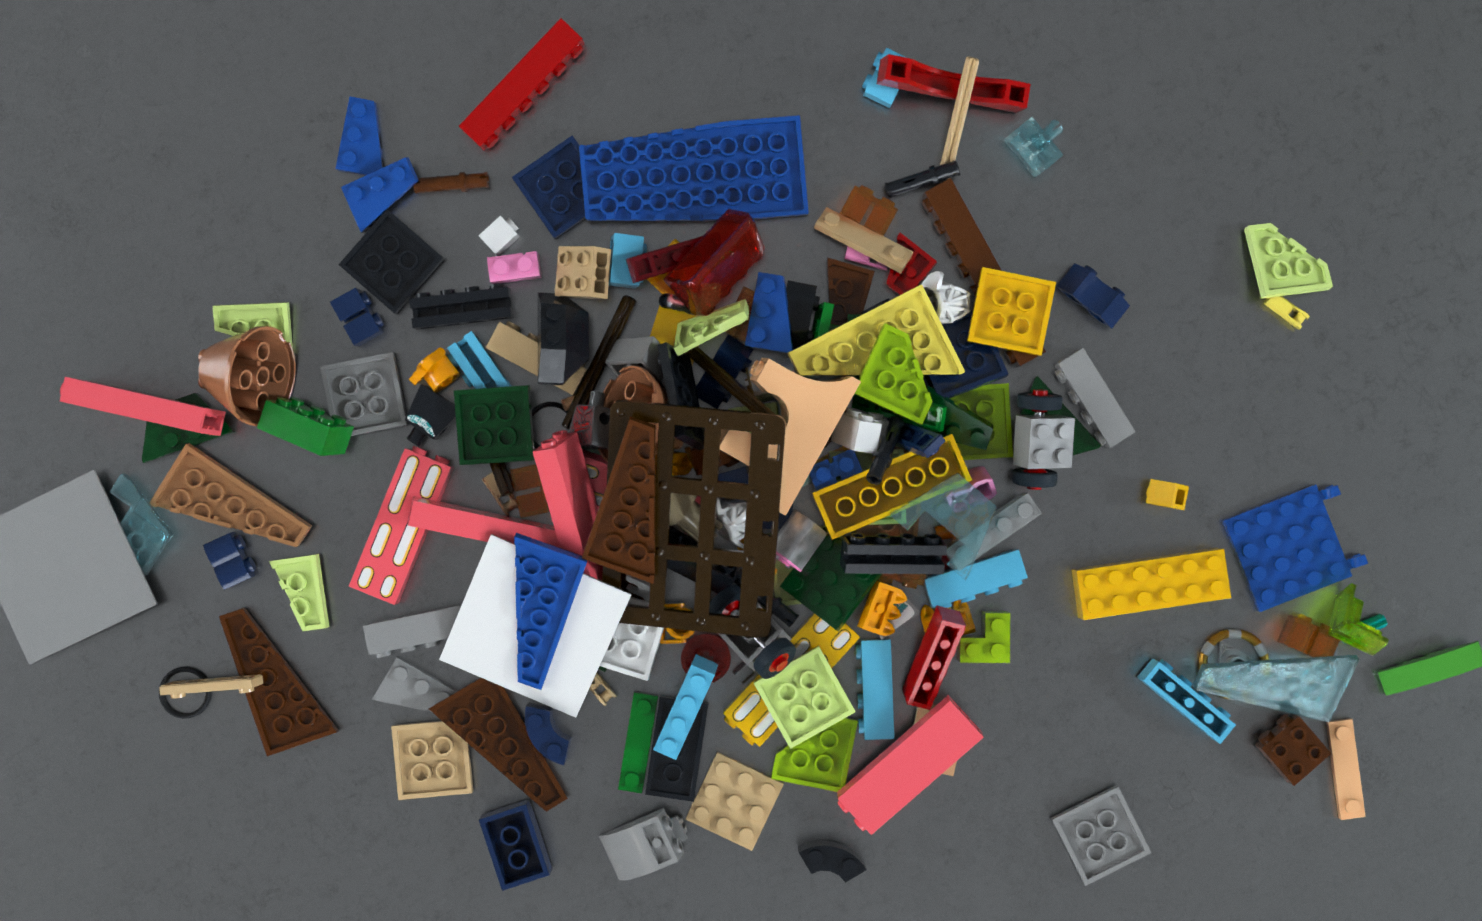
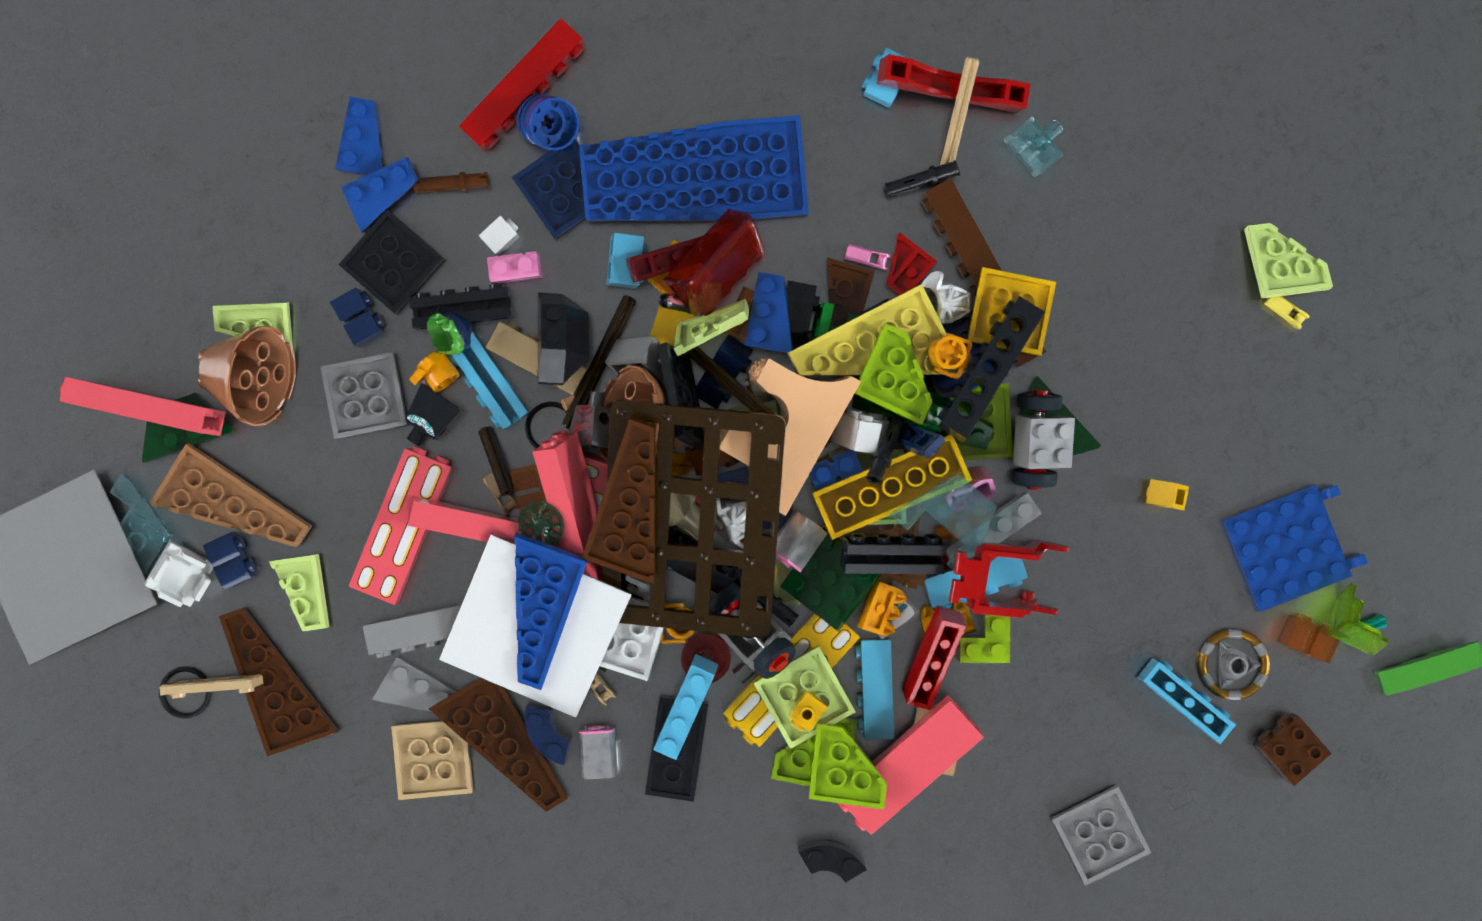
(180, 575): none -> white panel
(305, 426): green brick -> none
(449, 332): none -> bright green hair
(494, 425): dark green plate -> none
(515, 844): dark blue brick -> none
(541, 523): none -> clear green wheel
(558, 129): none -> blue wheel
(583, 272): tan brick -> none
(597, 752): none -> flat silver piece
(638, 742): green plate -> none
(645, 844): light grey piece -> none
(734, 801): tan plate -> none
(807, 711): none -> yellow brick
(843, 771): none -> lime plate
(858, 203): clear orange piece -> none
(863, 240): tan plate -> none
(949, 353): none -> light orange piece
(975, 573): none -> red piece
(1027, 317): none -> black brick
(1089, 291): dark blue brick -> none
(1094, 398): light grey brick -> none
(1151, 583): yellow brick -> none
(1294, 685): clear light blue wing -> none
(1345, 769): light nougat plate -> none

